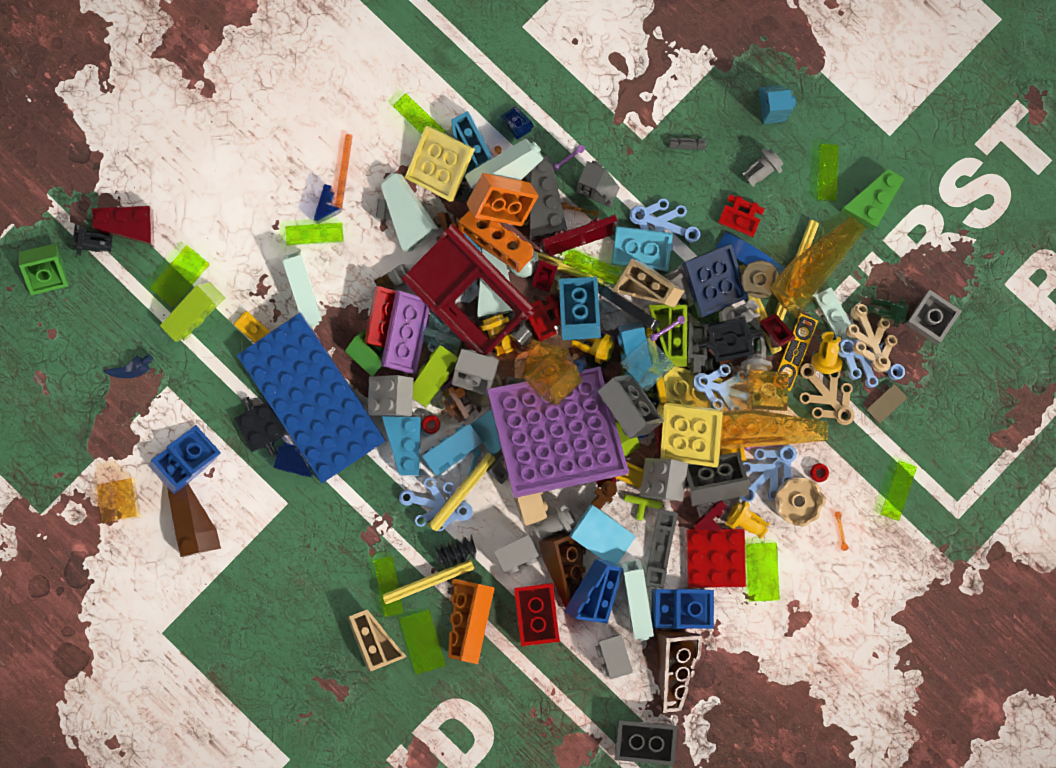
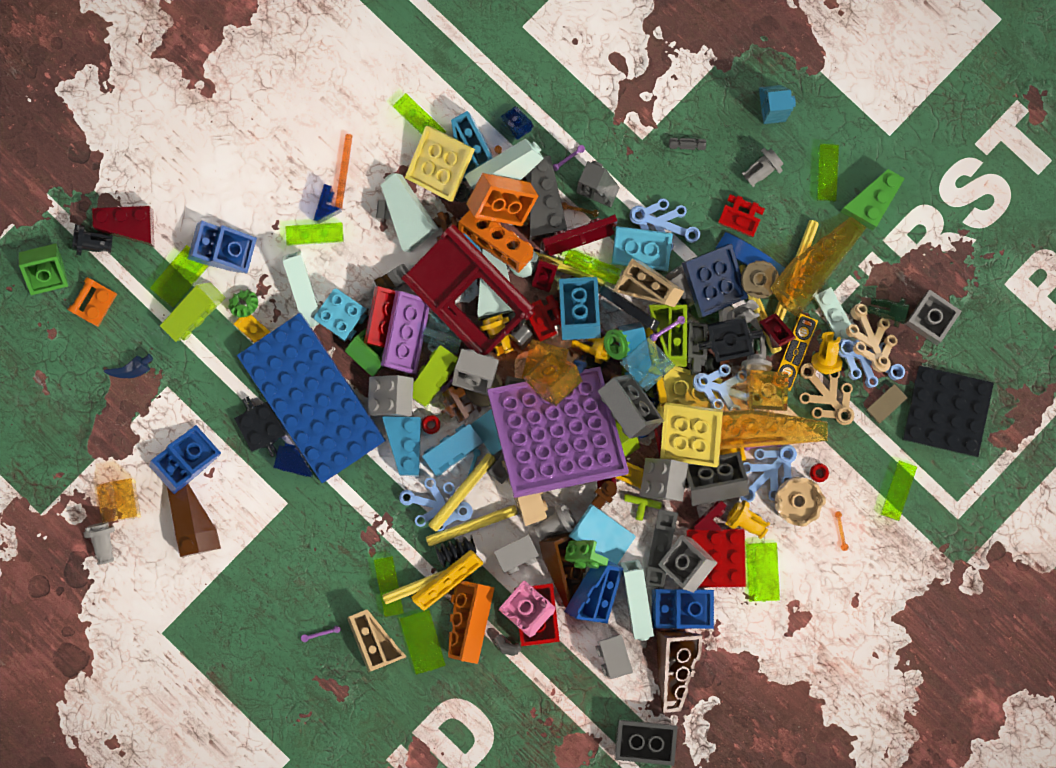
(98, 304): none -> orange plate
(101, 541): none -> light grey piece
(222, 247): none -> blue slope
(241, 310): none -> bright green gear
(336, 629): none -> medium lavender hinge
(341, 315): none -> medium azure bracket
(447, 580): none -> yellow tile
(471, 525): none -> light yellow axle
(507, 648): none -> dark grey arm
(527, 609): none -> bright pink slope
(583, 554): none -> bright green bracket
(616, 351): none -> bright green gear
(687, 563): none -> light grey brick
(948, 411): none -> black plate

